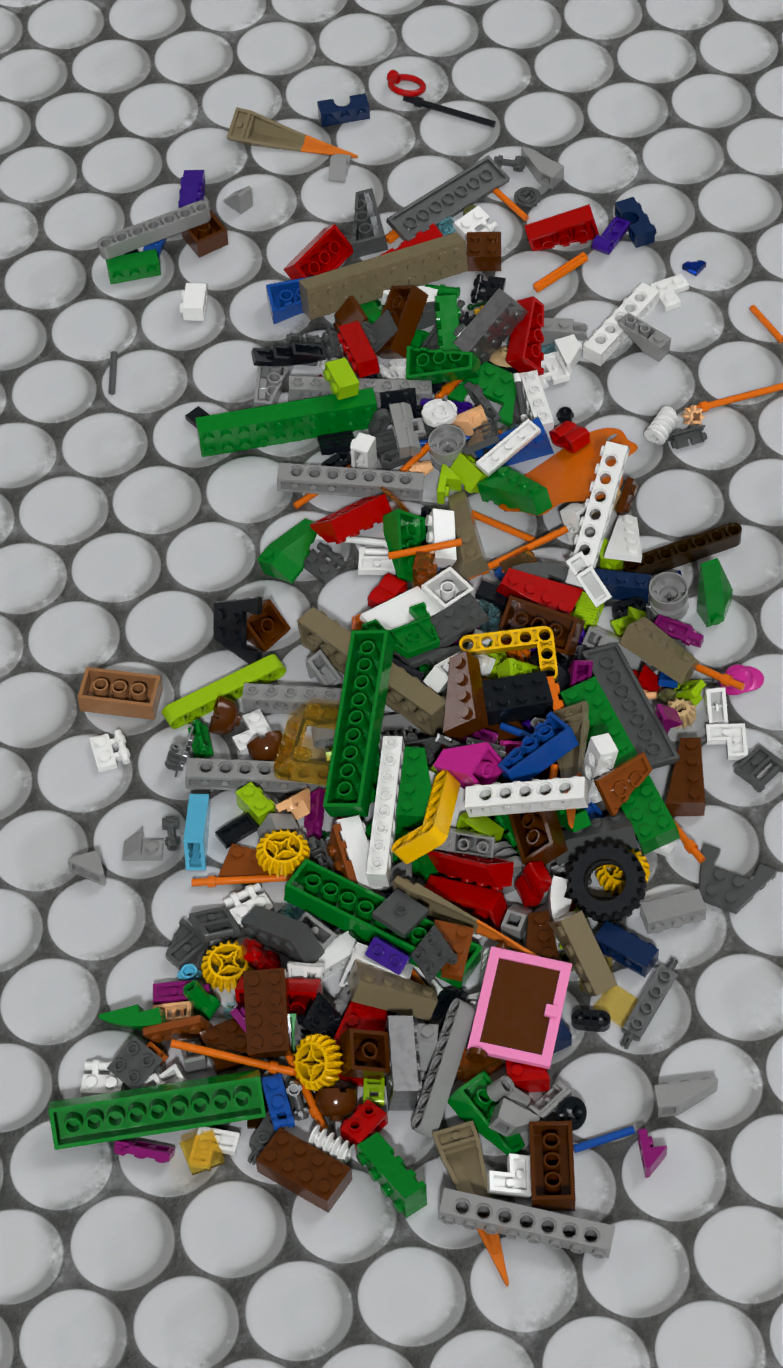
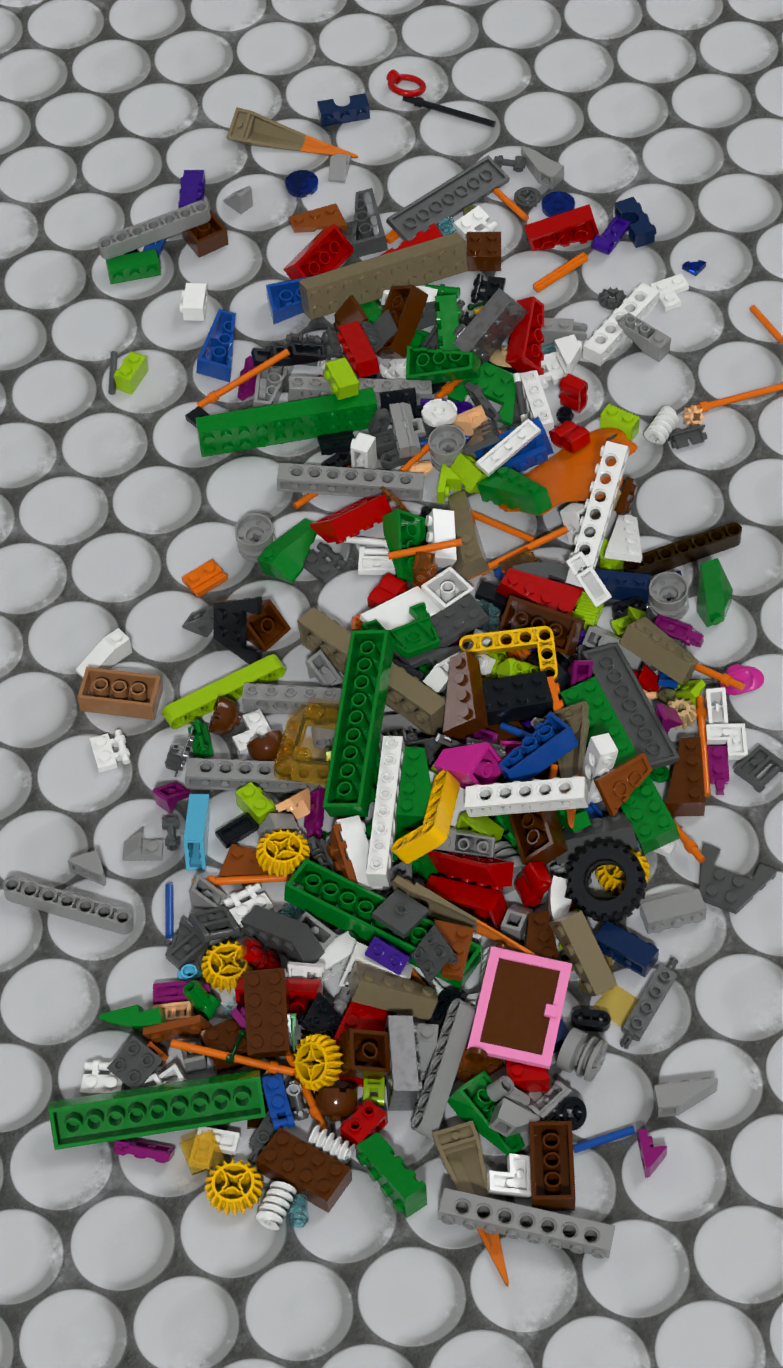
(76, 903): none -> light grey beam
(108, 652): none -> white slope
(131, 372): none -> lime brick
(168, 795): none -> magenta slope
(169, 932): none -> blue bar
(200, 621): none -> dark grey slope
(204, 578): none -> orange plate
(204, 894): none -> light grey slope
(214, 395): none -> orange bar
(217, 350): none -> blue wedge
(230, 1058): none -> dark green hinge
(236, 1176): none -> yellow gear
(247, 388): none -> magenta hinge
(253, 535): none -> light grey wheel
(274, 1204): none -> white piece
(298, 1212): none -> clear light blue cone
(301, 183): none -> clear blue tile
(317, 219): none -> dark orange wing
(528, 459): none -> blue plate
(557, 203): none -> clear blue tile
(573, 393): none -> red brick
(583, 1055): none -> light grey wheel
(611, 303): none -> dark grey gear
(618, 418): none -> lime brick
(660, 774): none -> green plate
(701, 716): none -> orange bar
(718, 767): none -> magenta hinge

